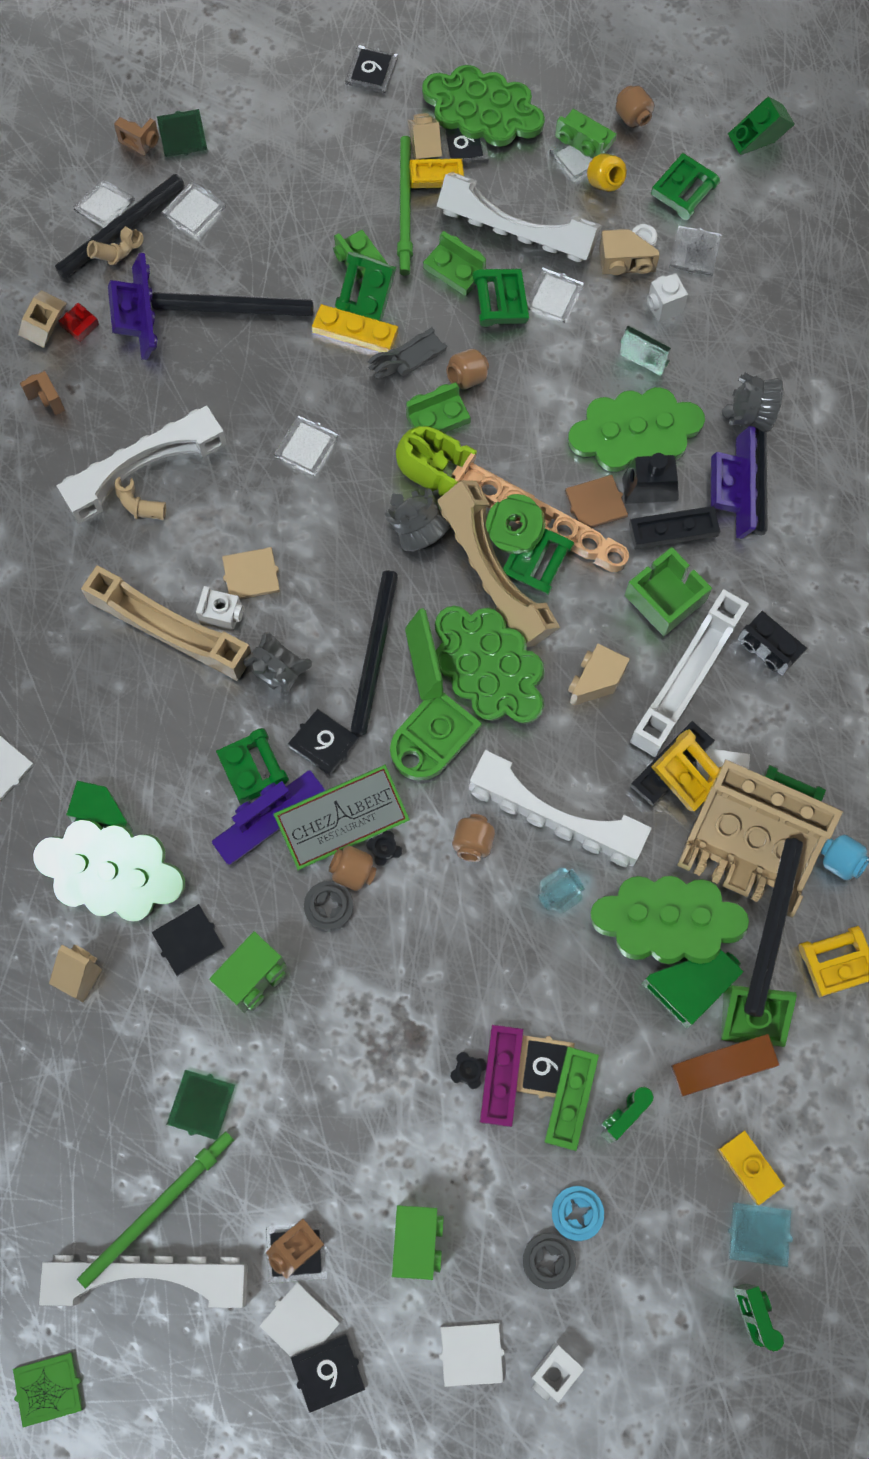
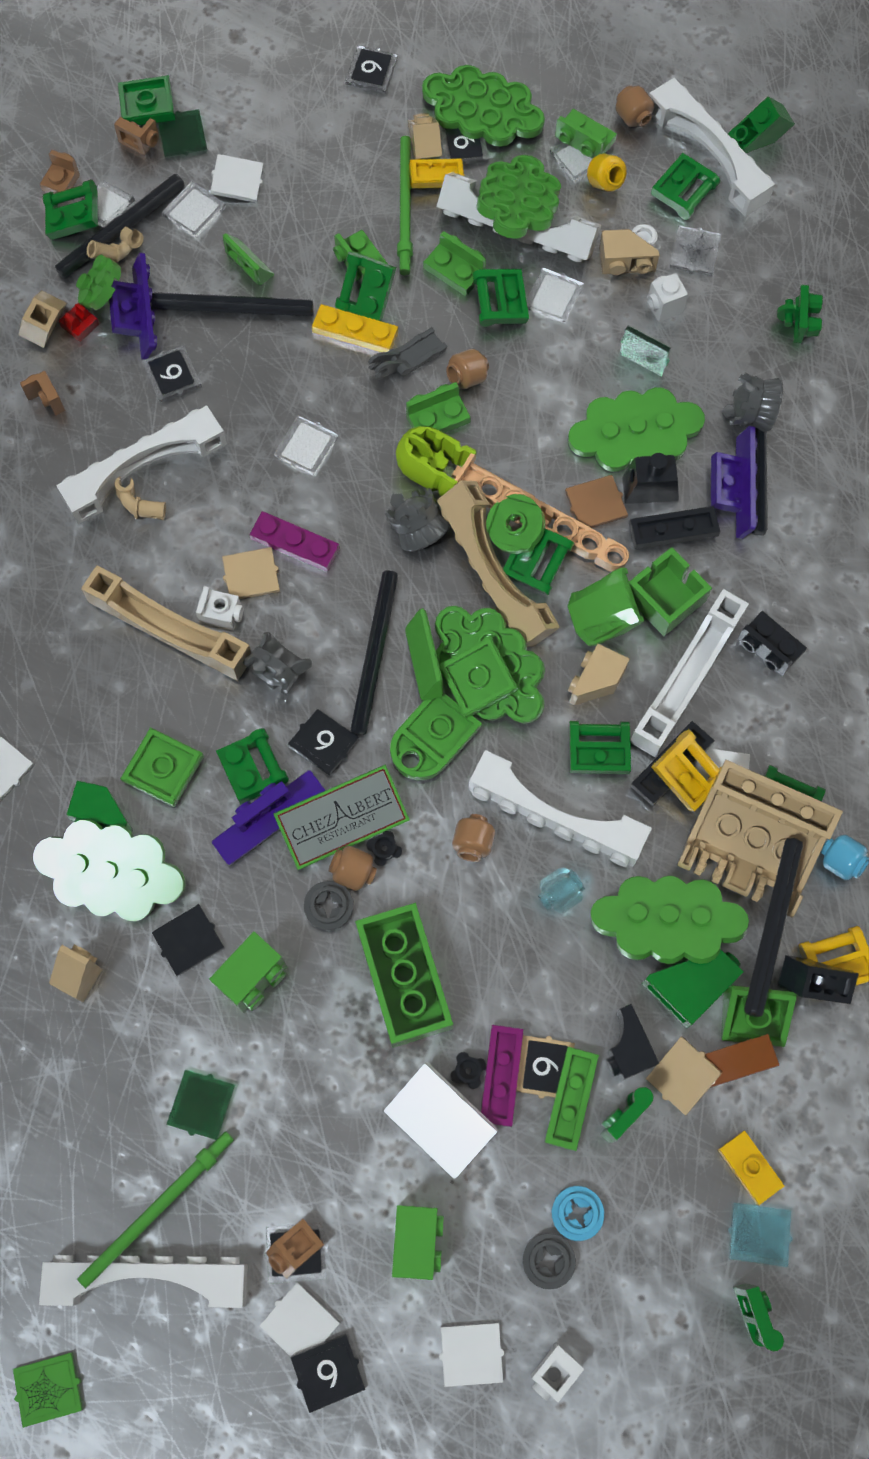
(61, 174): none -> medium nougat bracket
(71, 217): none -> green plate
(96, 284): none -> bright green plate
(146, 100): none -> green tile
(162, 767): none -> bright green plate
(171, 373): none -> piece
(237, 178): none -> white piece
(247, 259): none -> bright green slope
(294, 541): none -> magenta plate
(404, 975): none -> bright green brick
(441, 1120): none -> white tile
(478, 677): none -> bright green plate
(518, 196): none -> bright green plate
(599, 757): none -> green plate
(604, 609): none -> bright green slope
(633, 1050): none -> black arch
(679, 110): none -> white arch
(684, 1075): none -> tan piece
(798, 312): none -> green hips
(817, 980): none -> black arch

